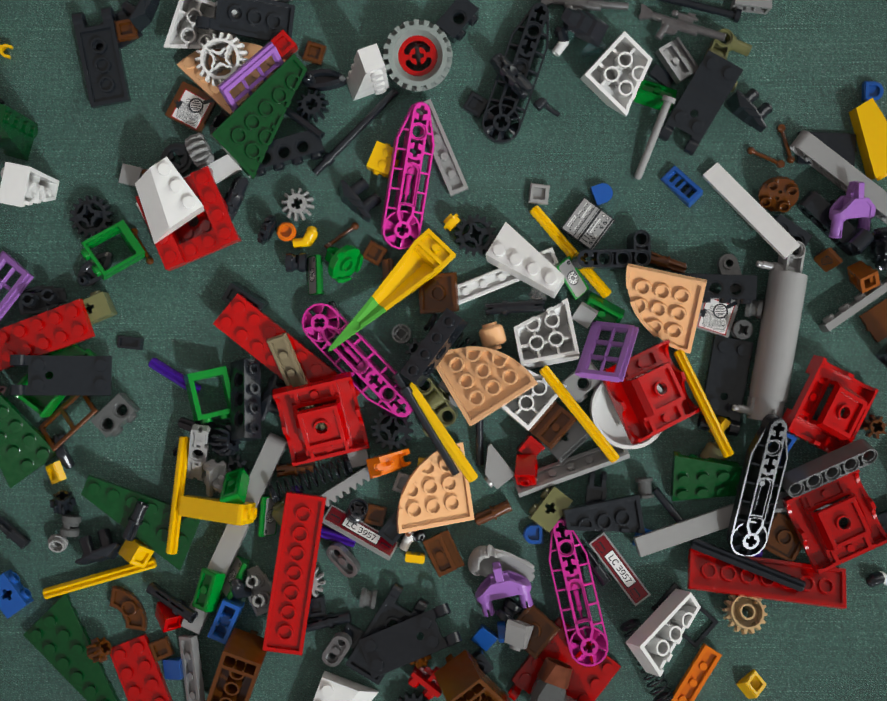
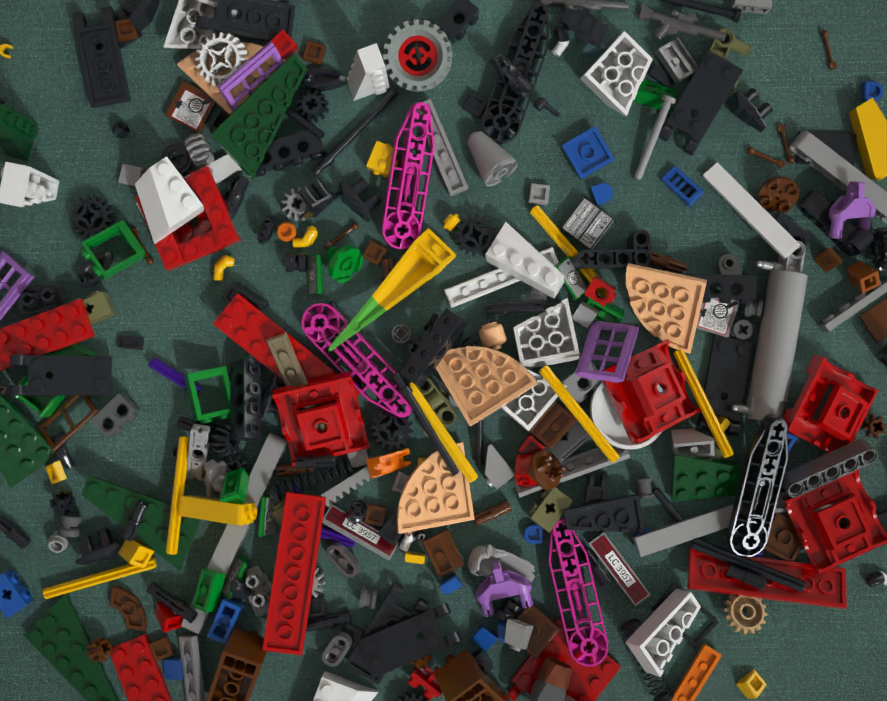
(120, 129): none -> black hinge
(220, 265): none -> yellow arm
(315, 461): none -> black axle
(316, 206): none -> black connector
(439, 294): reddish brown tile -> none
(450, 584): none -> blue slope
(490, 158): none -> light grey cone
(545, 470): none -> reddish brown plate
(587, 152): none -> blue plate
(598, 282): none -> red brick
(692, 442): none -> light grey slope
(746, 577): none -> black axle
(832, 65): none -> reddish brown hinge

